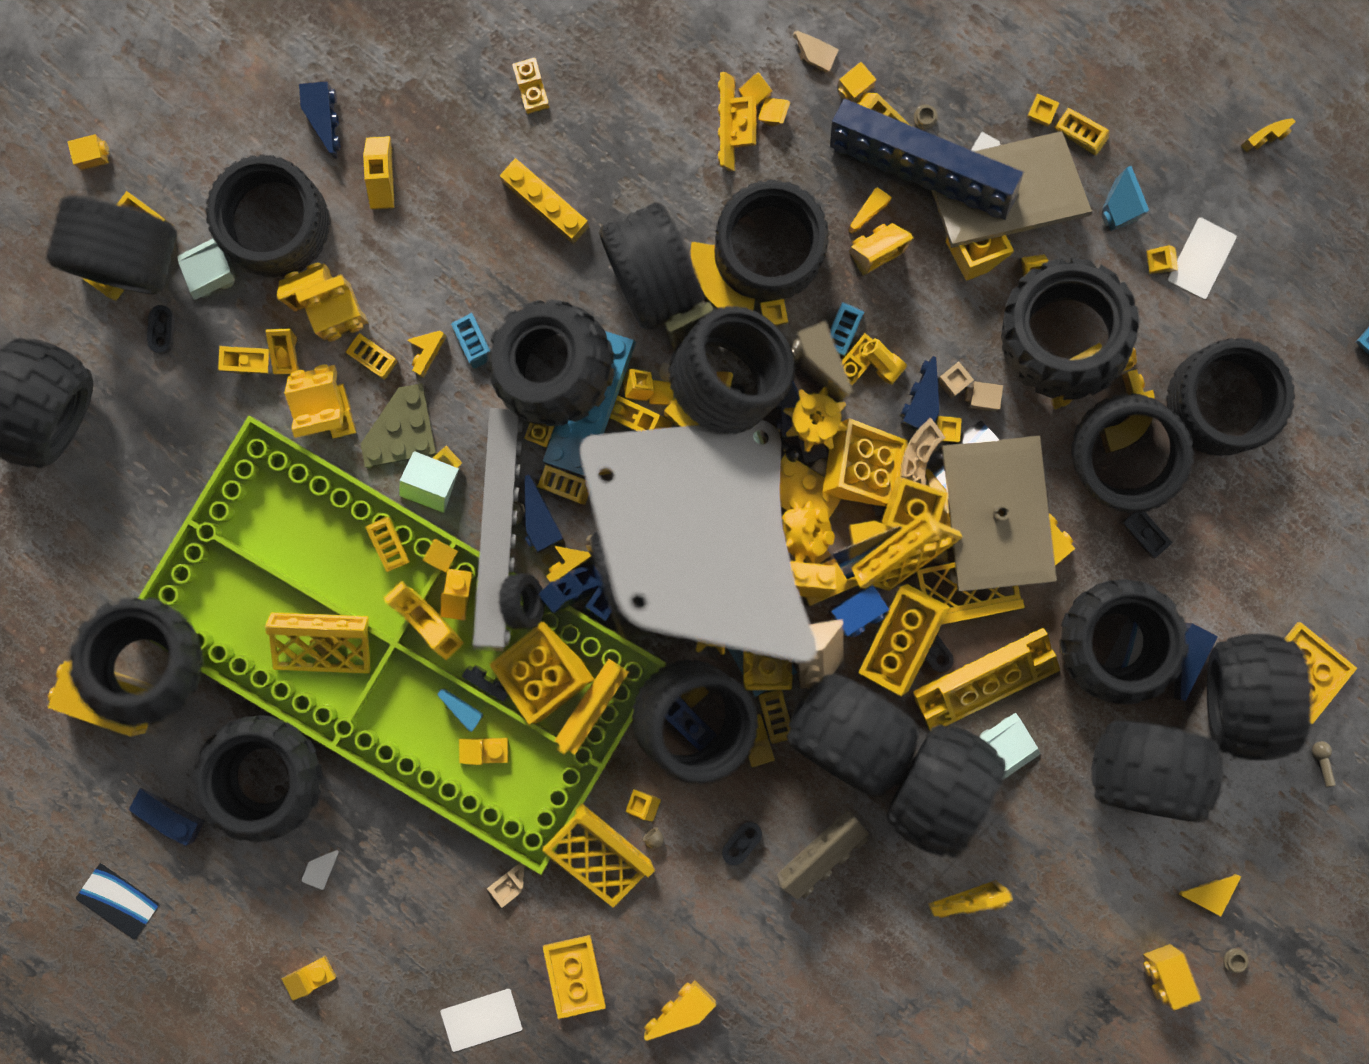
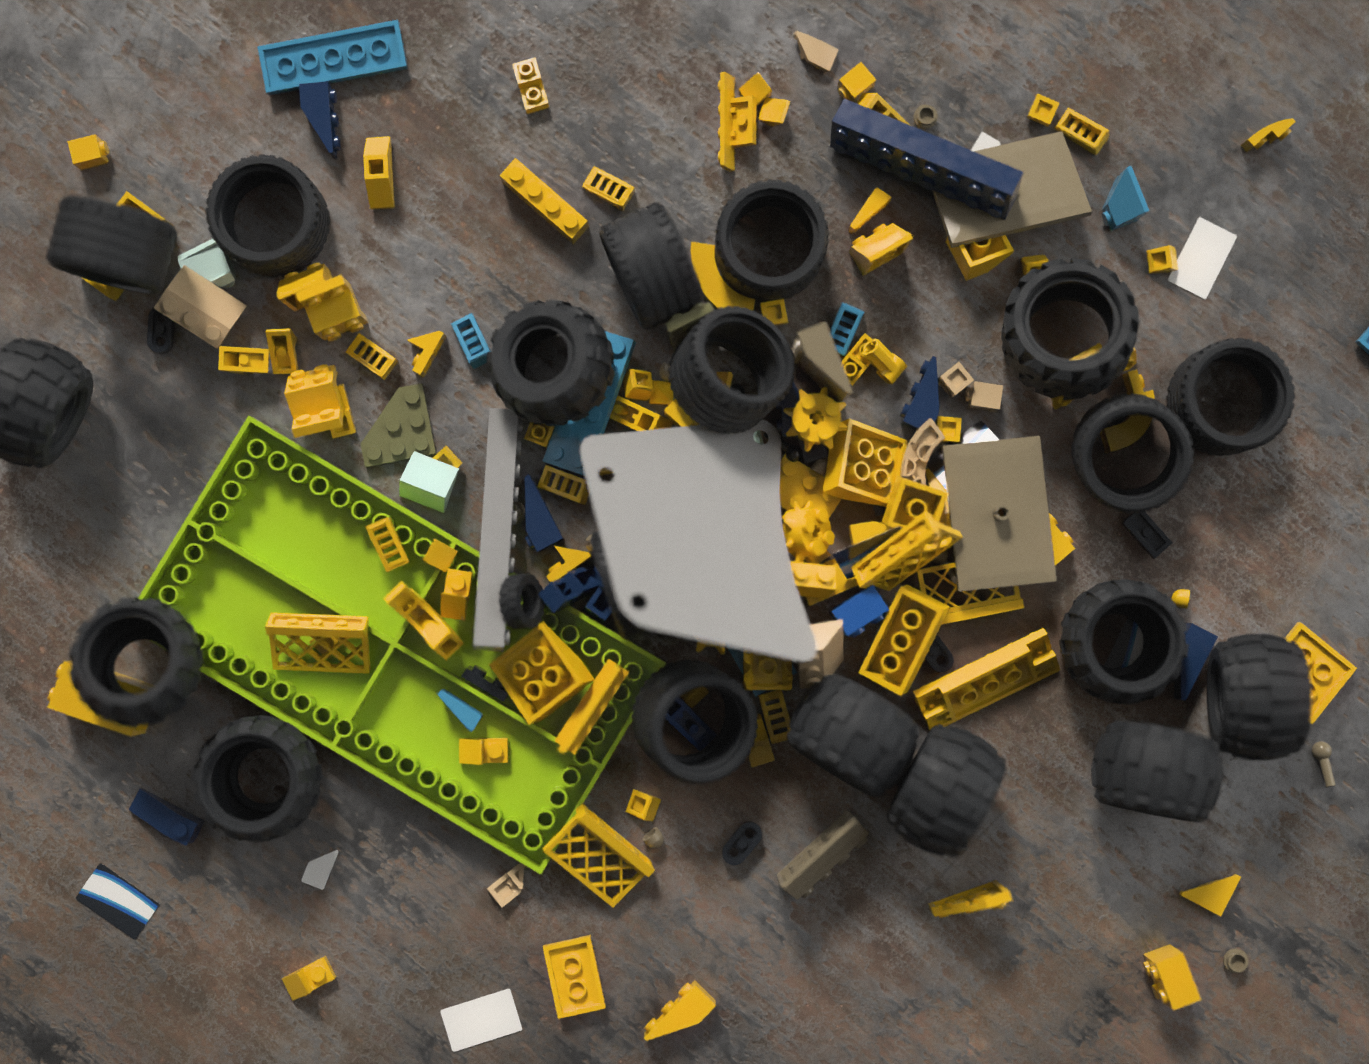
(200, 306): none -> tan slope
(332, 57): none -> dark azure plate
(625, 197): none -> yellow slope
(1012, 743): light aqua slope -> none
(1181, 598): none -> yellow hinge

